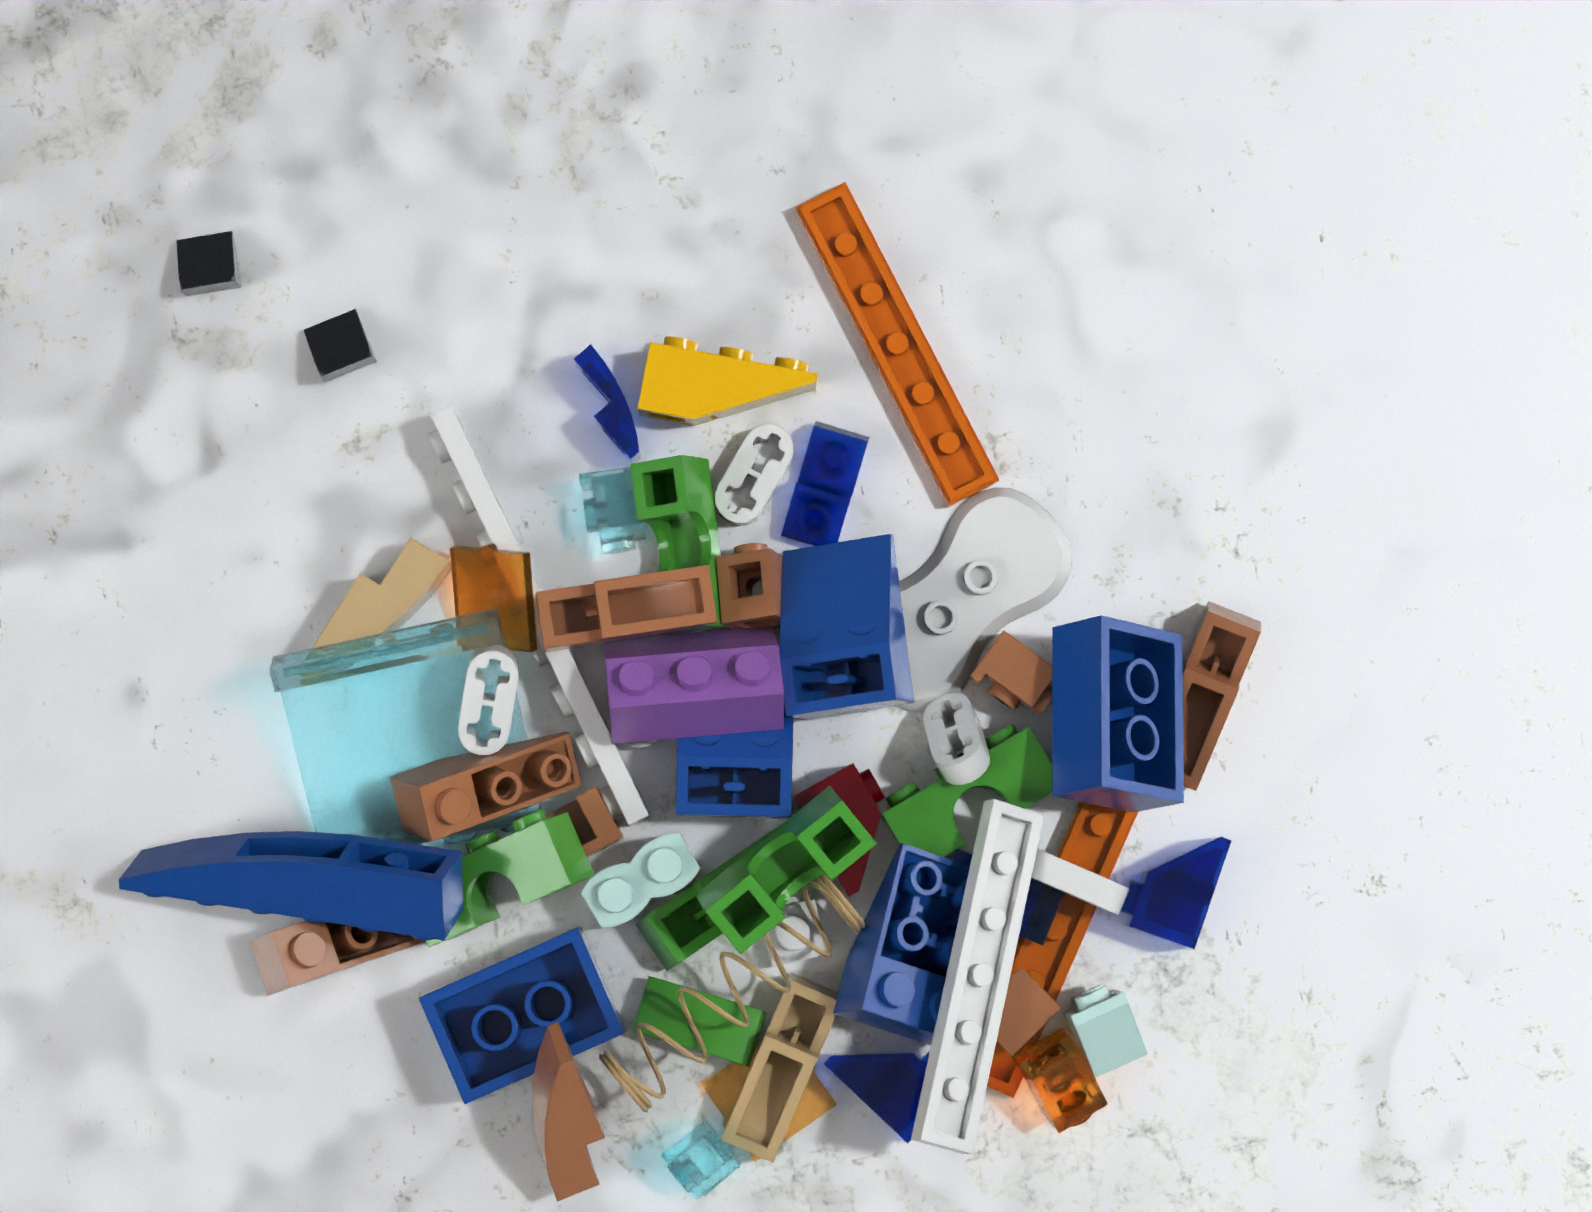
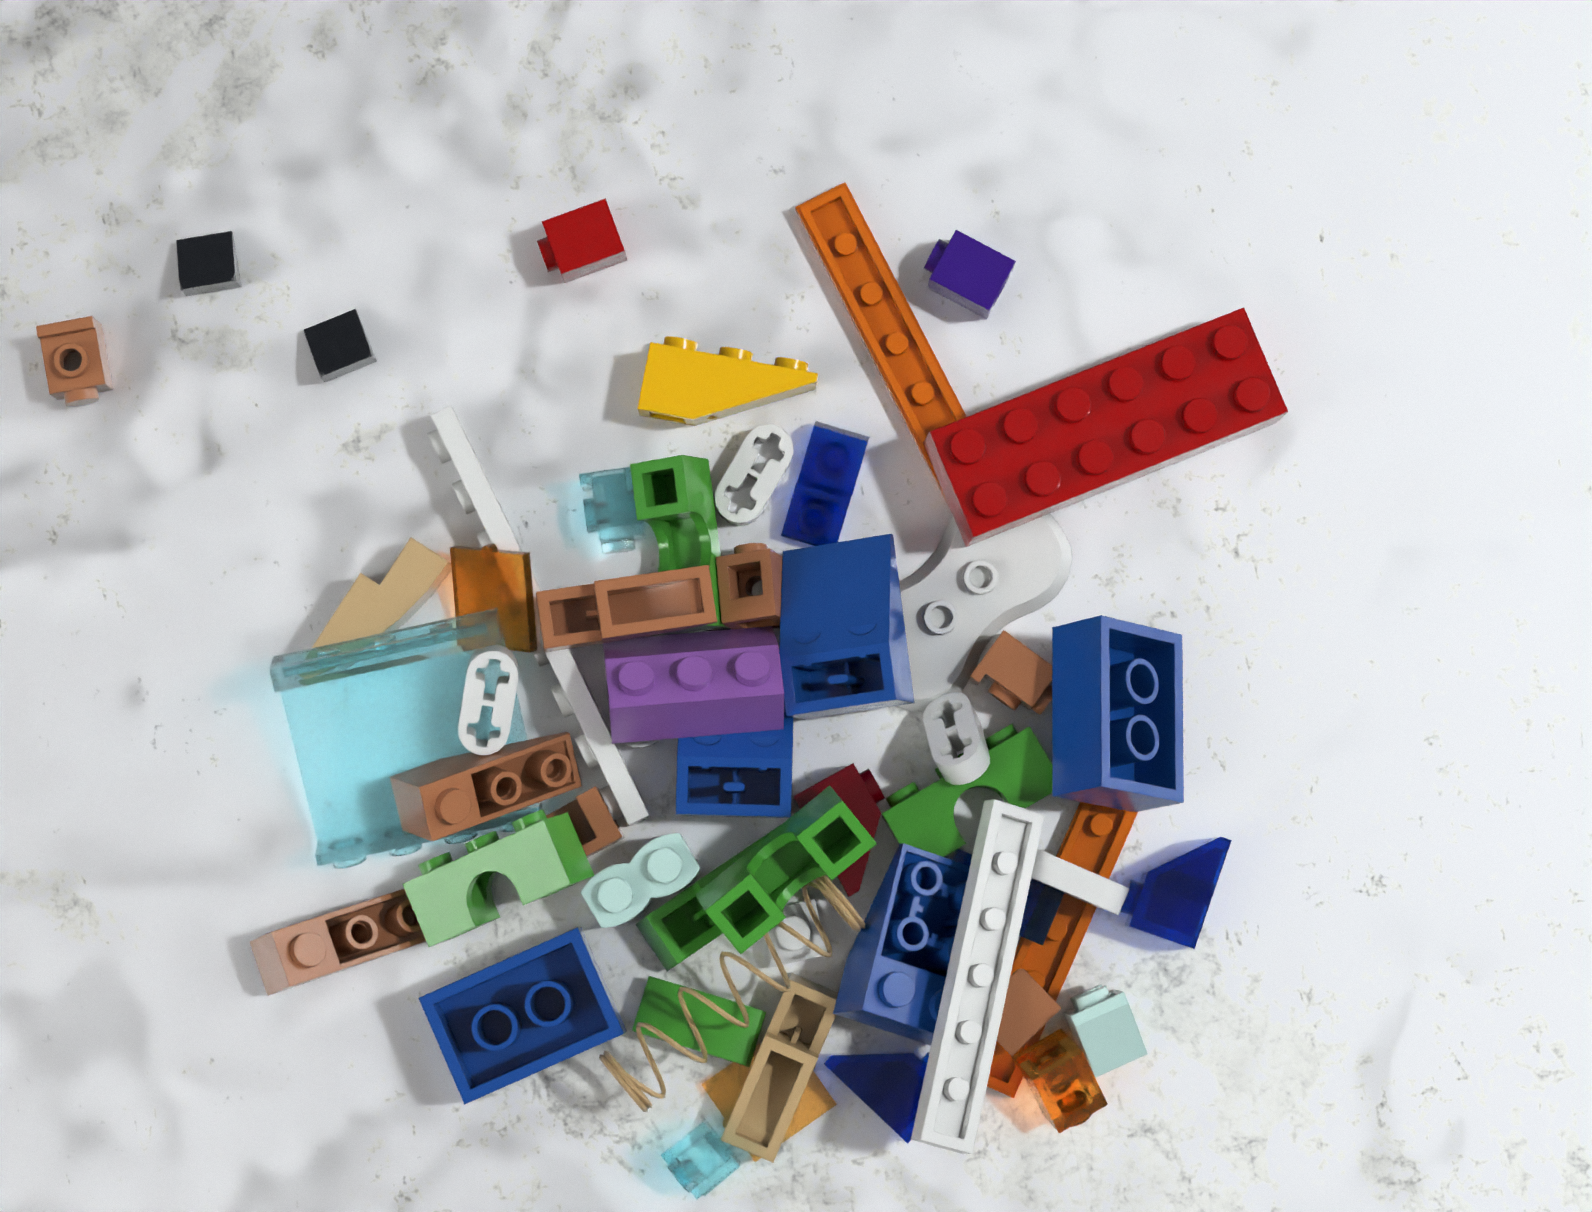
(93, 375): none -> nougat brick
(312, 878): blue slope -> none
(563, 1117): nougat slope -> none
(581, 241): none -> red brick
(615, 417): clear blue slope -> none
(968, 272): none -> dark purple brick
(1104, 426): none -> red brick
(1212, 682): nougat slope -> none

